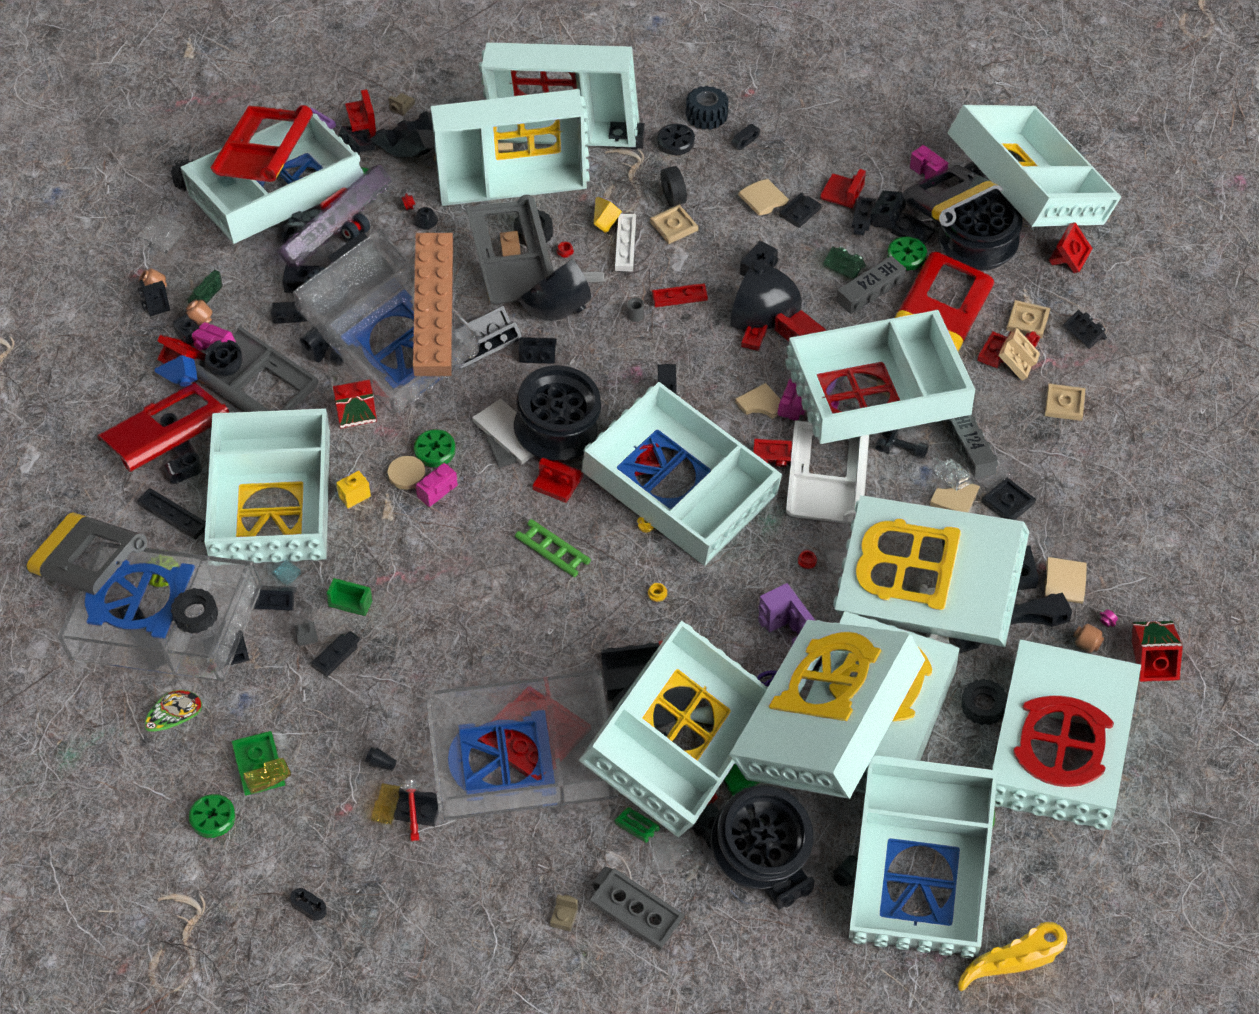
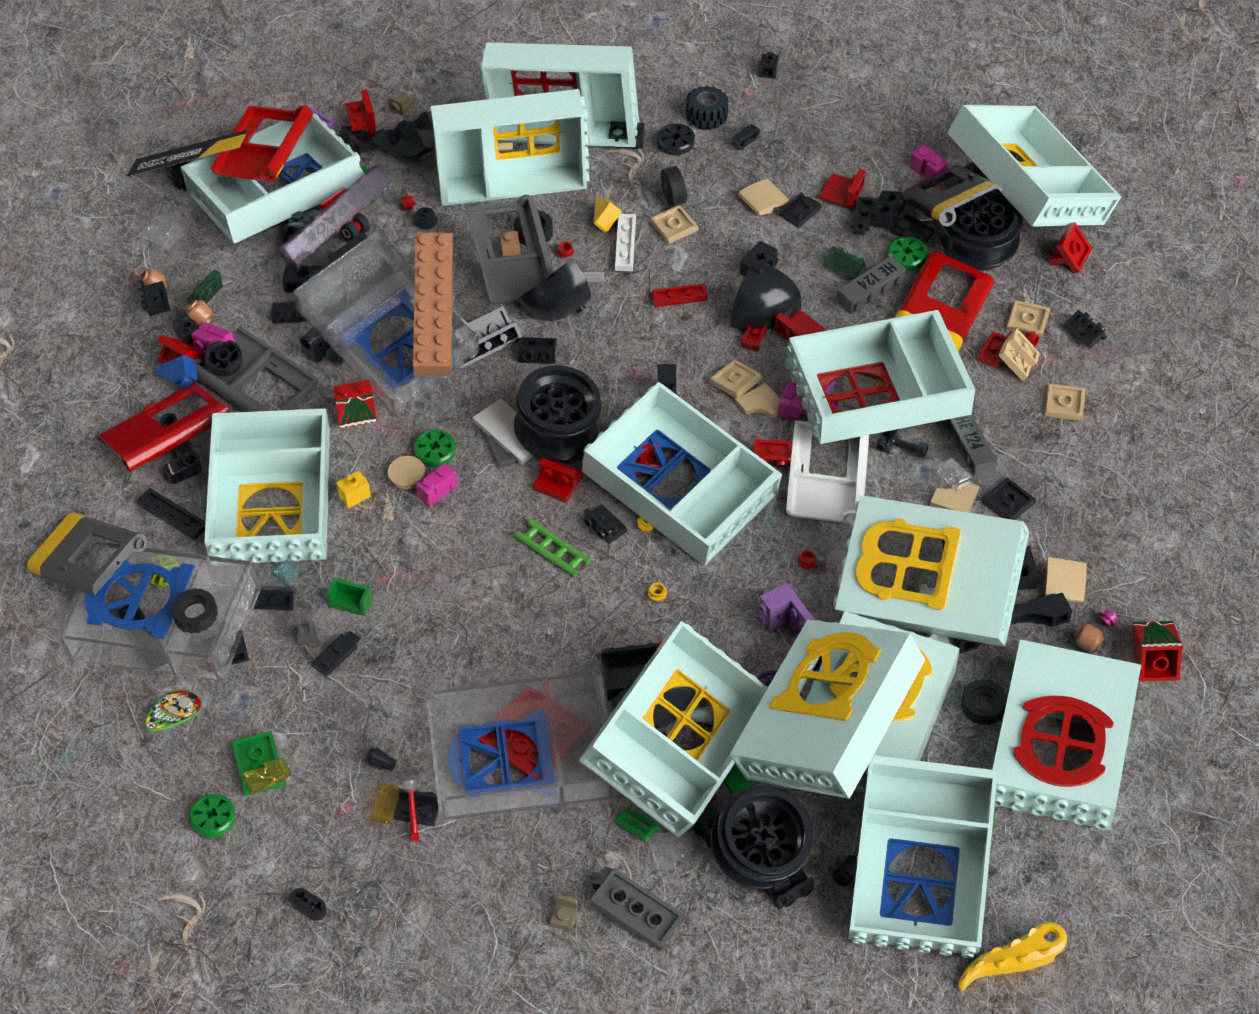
(187, 153): none -> black sticker
(604, 523): none -> black bracket
(635, 309): dark grey beam -> none
(735, 379): none -> tan tile
(770, 61): none -> black brick

